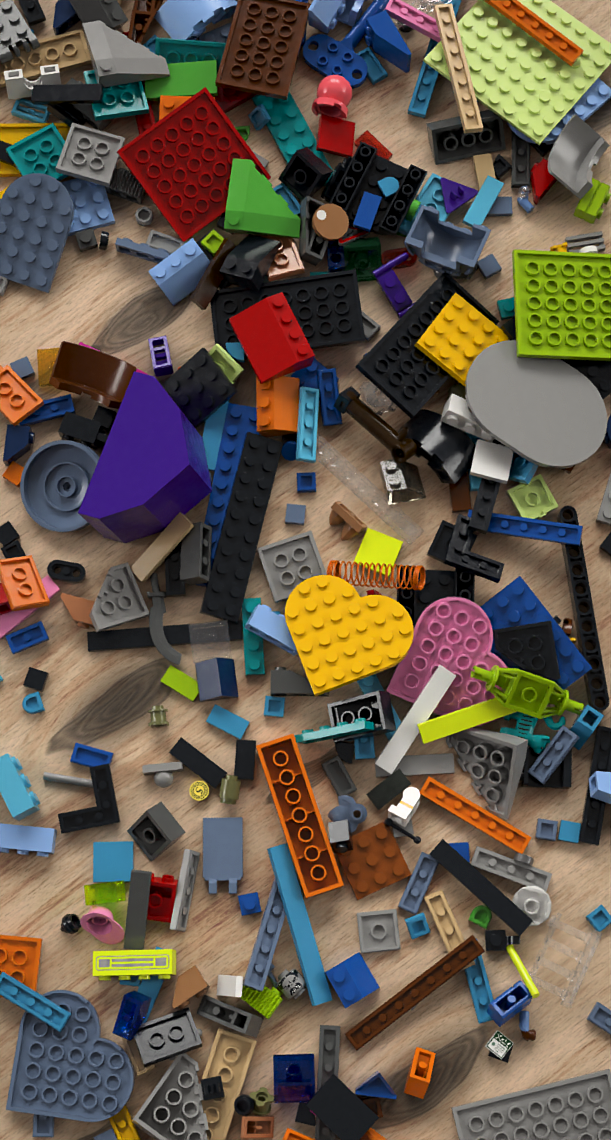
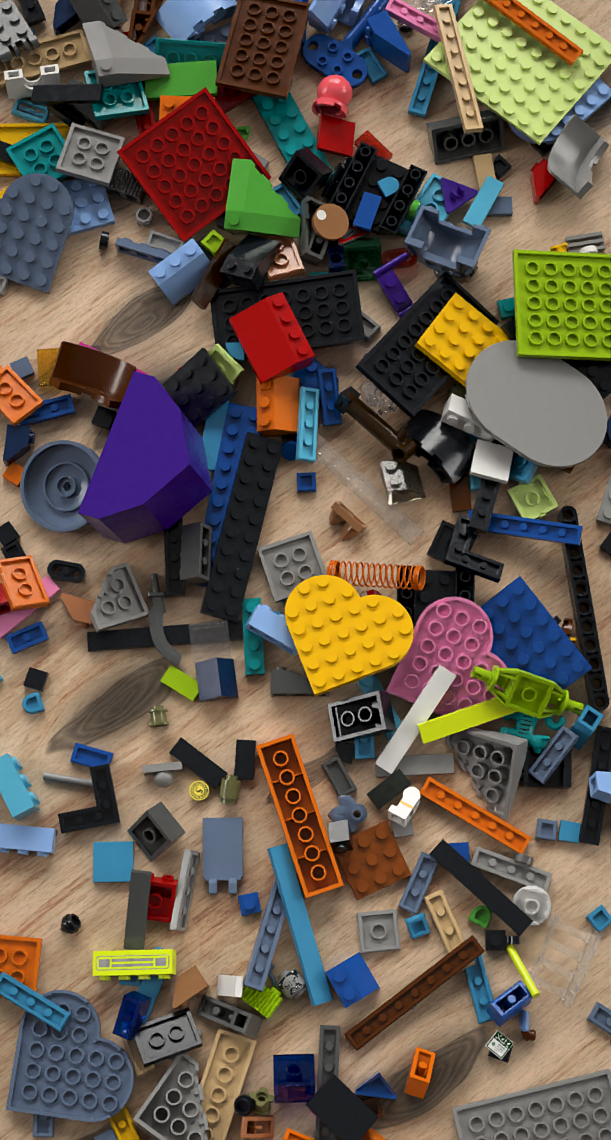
(82, 430): black hinge -> none
(86, 239): dark grey plate -> none
(101, 924): bright pink piece -> none
(105, 893): clear neon green brick -> none
(162, 547): tan tile -> none
(165, 366): dark purple slope -> none
(212, 1088): black tile -> none
(227, 722): dark azure tile -> none
(259, 117): dark azure tile -> none
(274, 706): dark azure tile -> none
(295, 514): sand blue tile -> none
(304, 1115): black tile -> none
(342, 729): teal plate -> none
(378, 549): neon yellow tile -> none
(388, 822): black hinge -> none
(488, 266): sand blue tile -> none
(520, 162): dark grey tile -> none
(523, 195): arm -> none
(530, 648): black plate -> none
(590, 205): lime brick -> none

